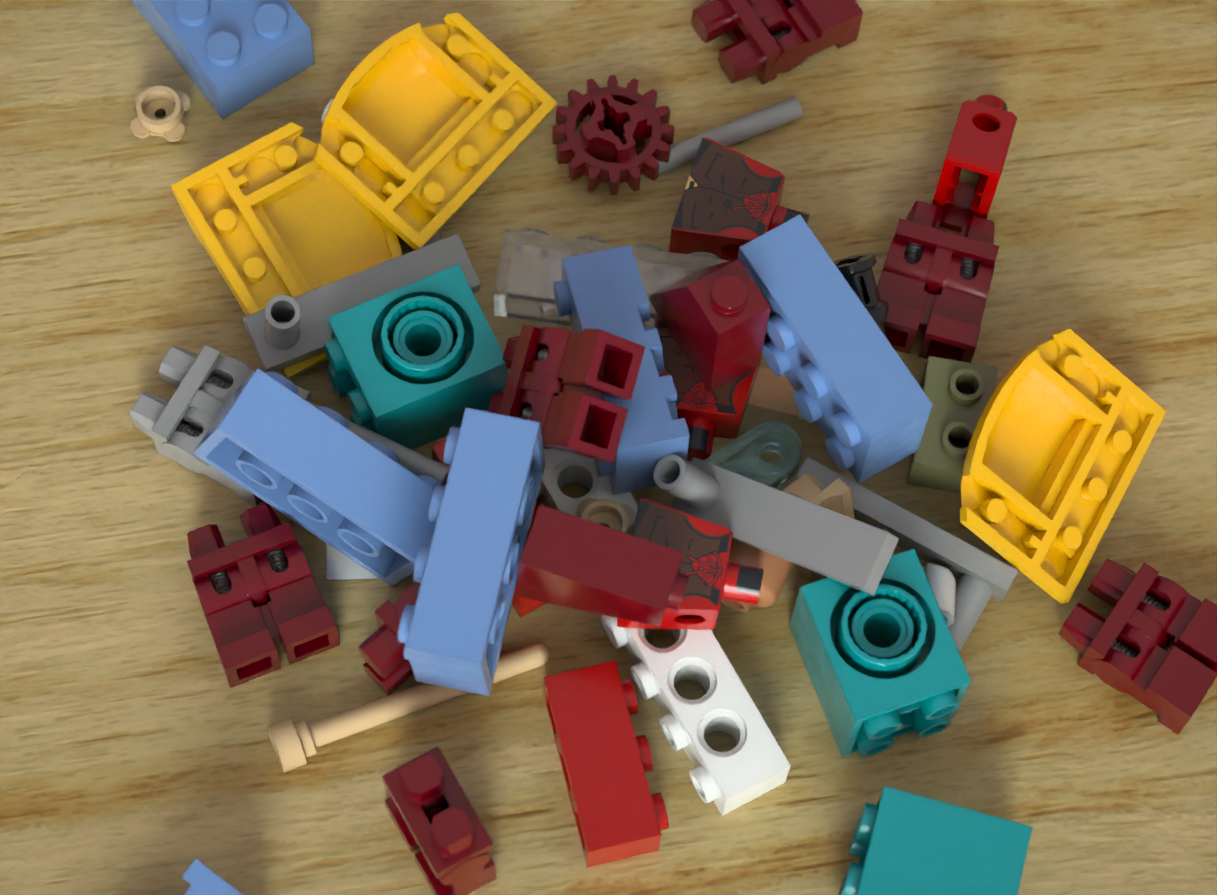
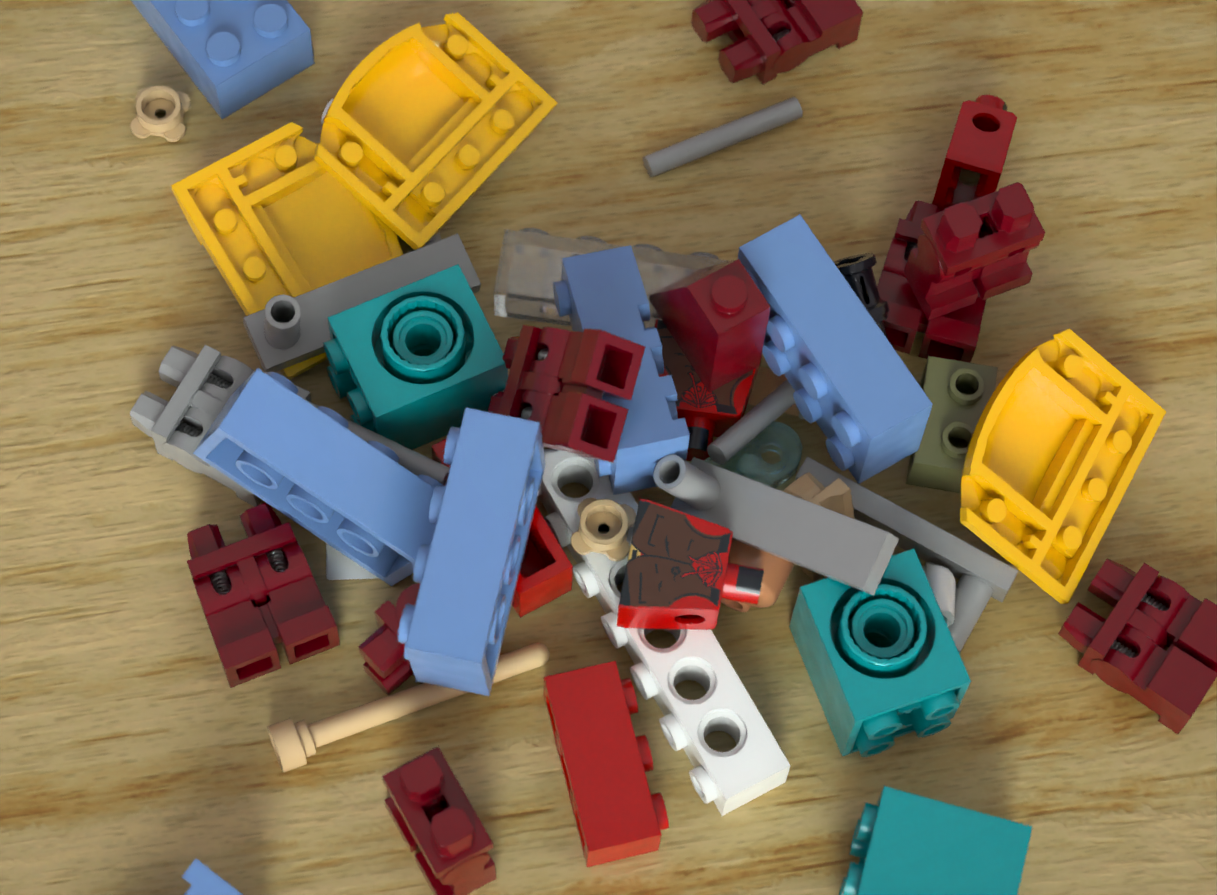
(599, 151): dark red gear -> none
(599, 569): dark red slope -> none
(727, 203): torso -> none
(752, 424): none -> light grey bar
(976, 242): none -> dark red hips

